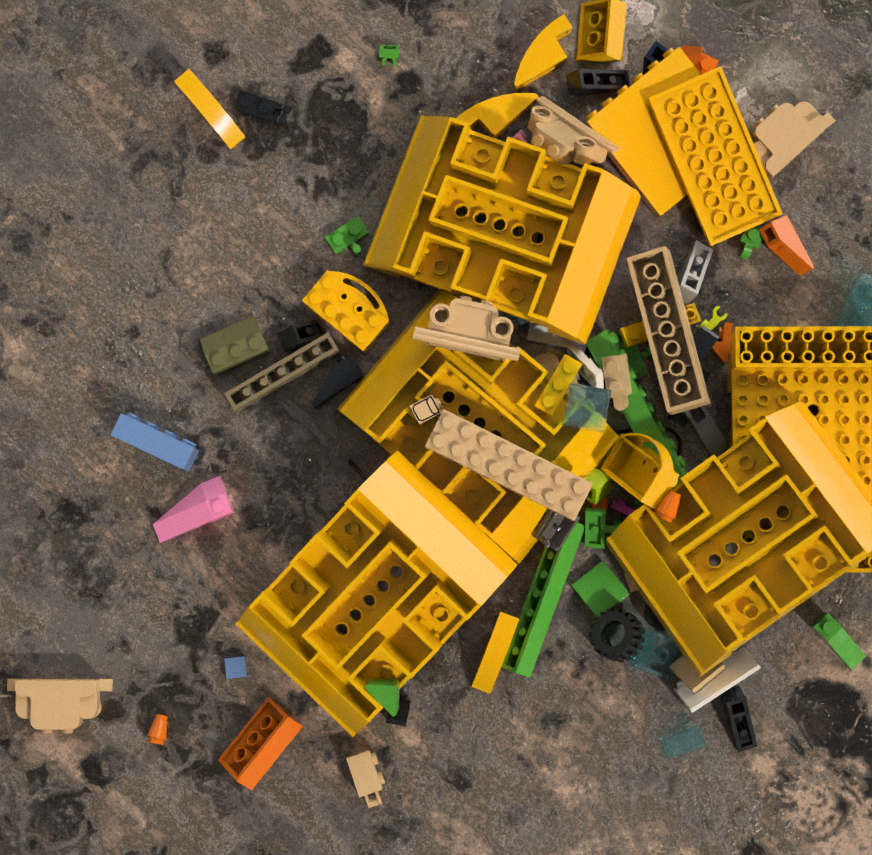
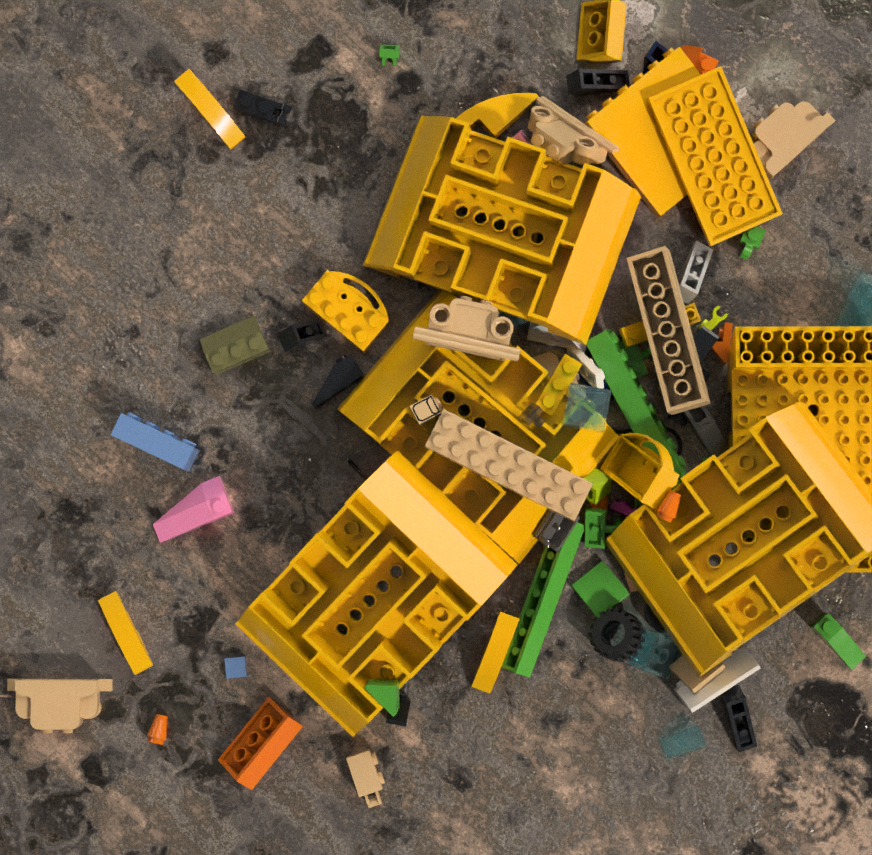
(125, 633): none -> yellow slope
(282, 372): dark tan brick -> none
(348, 236): bright green plate -> none
(531, 415): none -> clear smoke tile
(544, 53): yellow slope -> none
(617, 379): tan brick -> none
(786, 244): orange slope -> none

